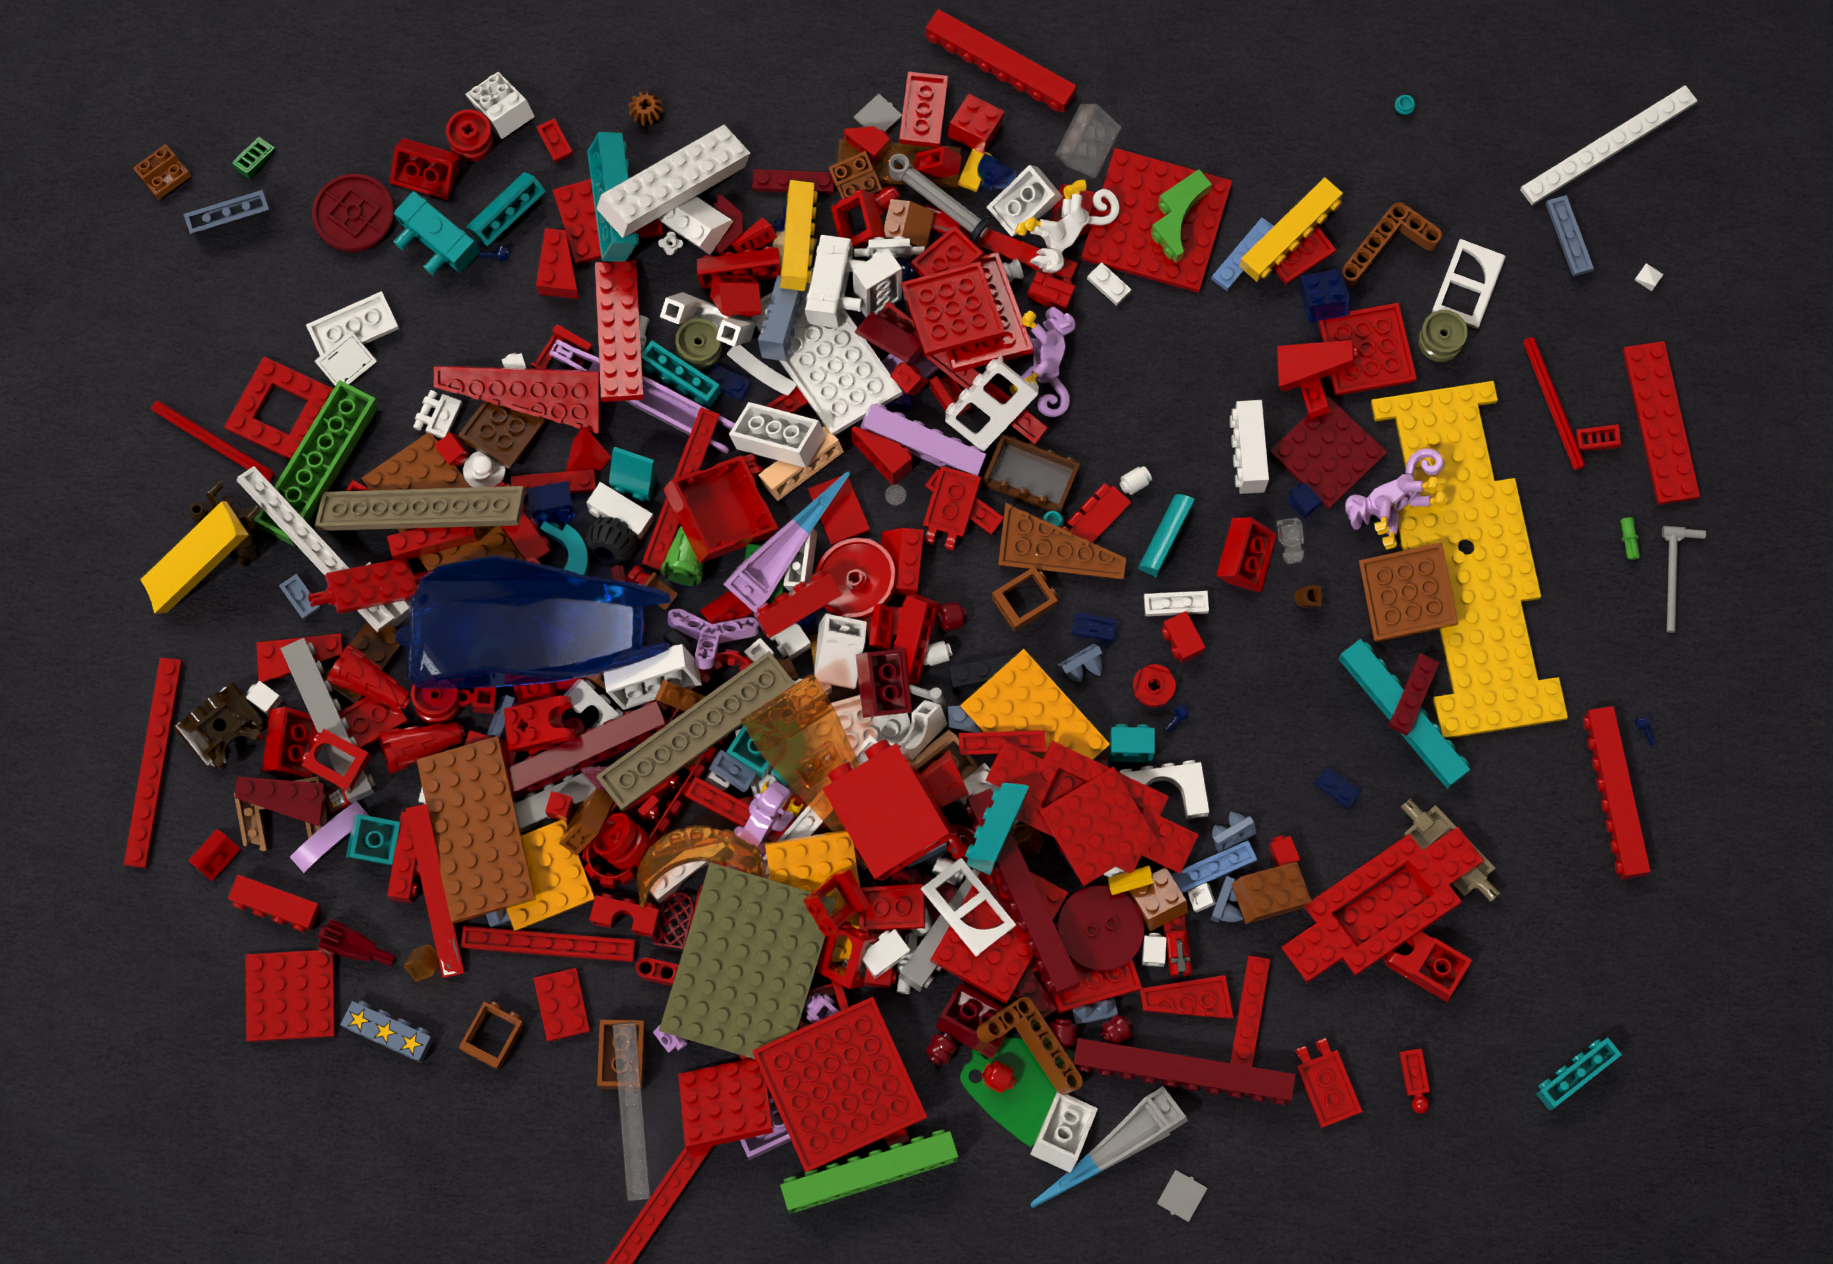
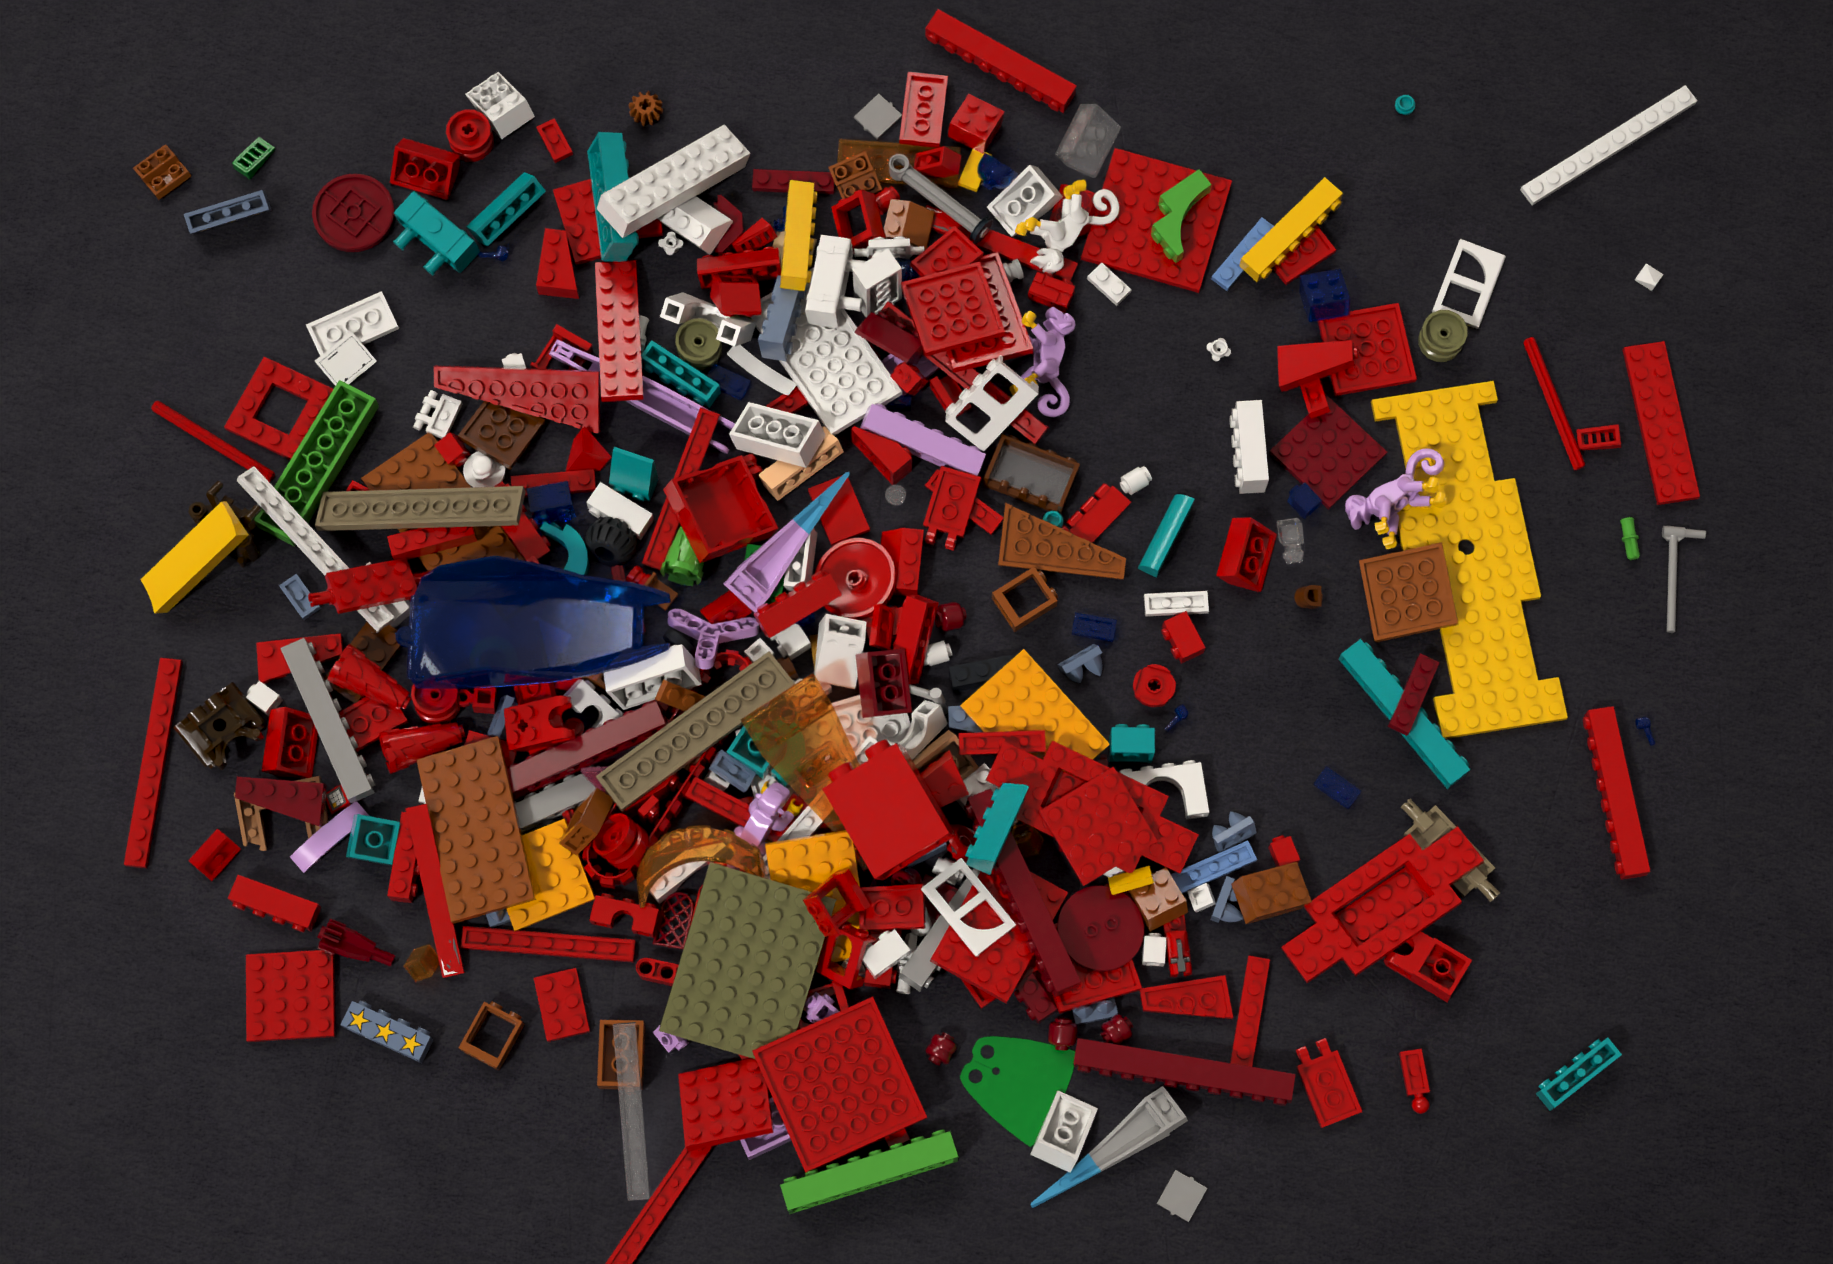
(345, 782): red panel -> none
(559, 806): red brick -> none
(868, 139): red slope -> none
(964, 1015): dark red slope -> none
(998, 1076): red head -> none
(1034, 1039): dark orange beam -> none
(1220, 343): none -> white plate
(1382, 239): dark orange beam -> none
(1569, 235): sand blue plate -> none

